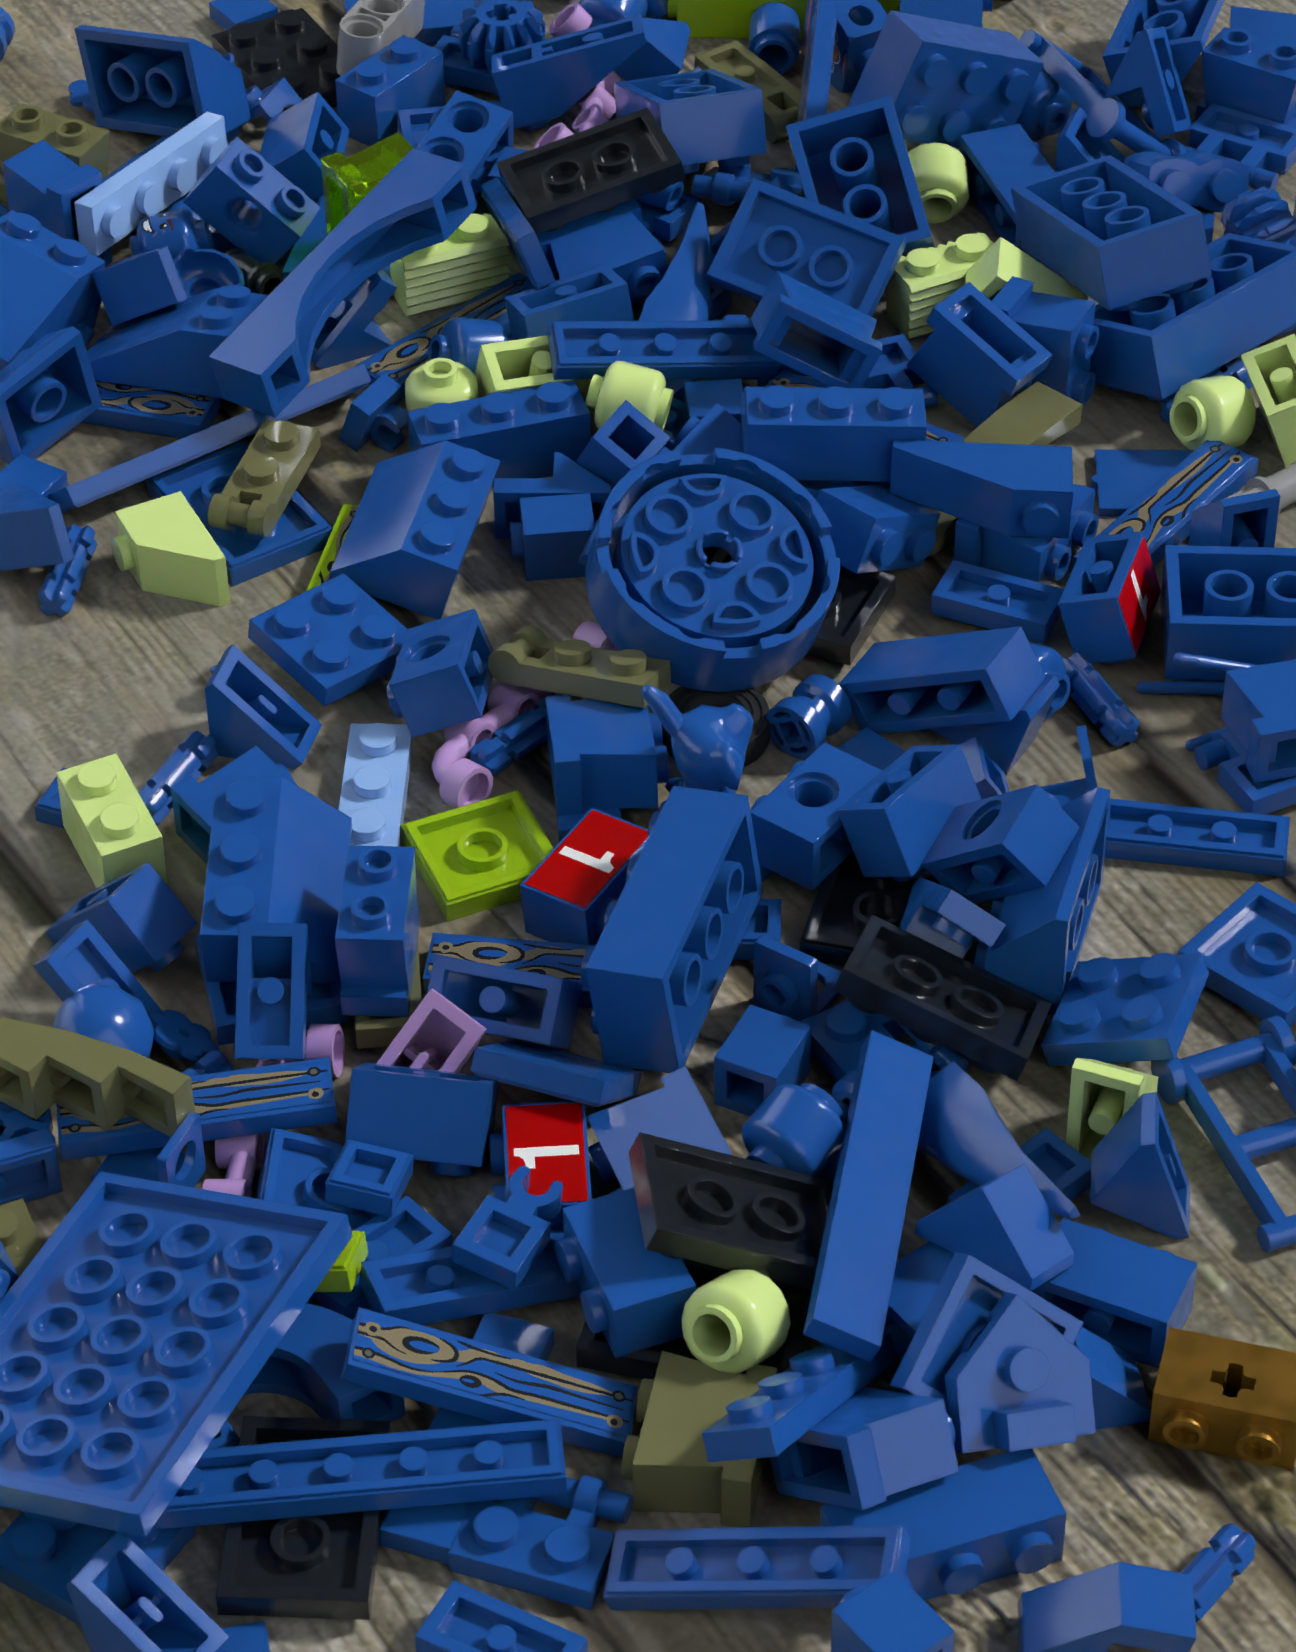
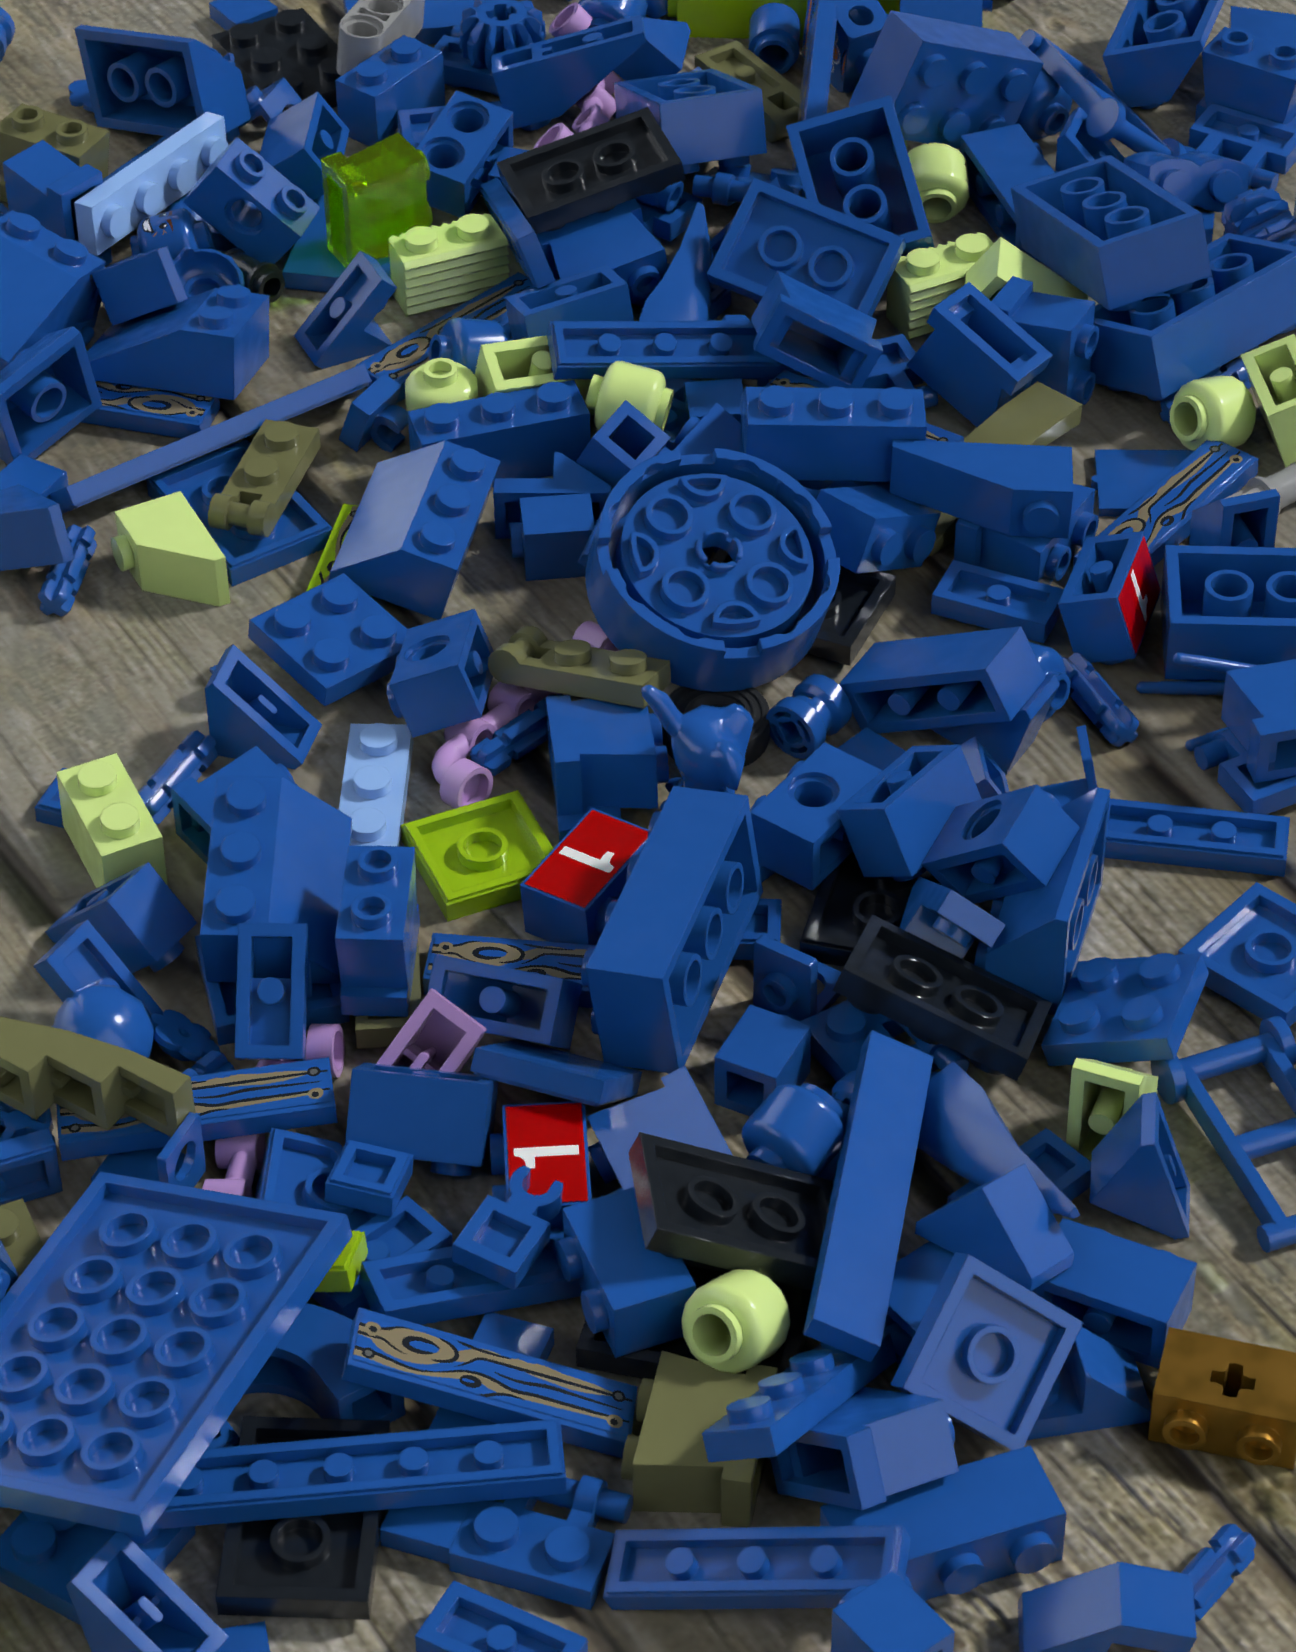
(408, 210): blue arch -> none
(1019, 1385): blue plate -> none
(1152, 68): blue slope -> none

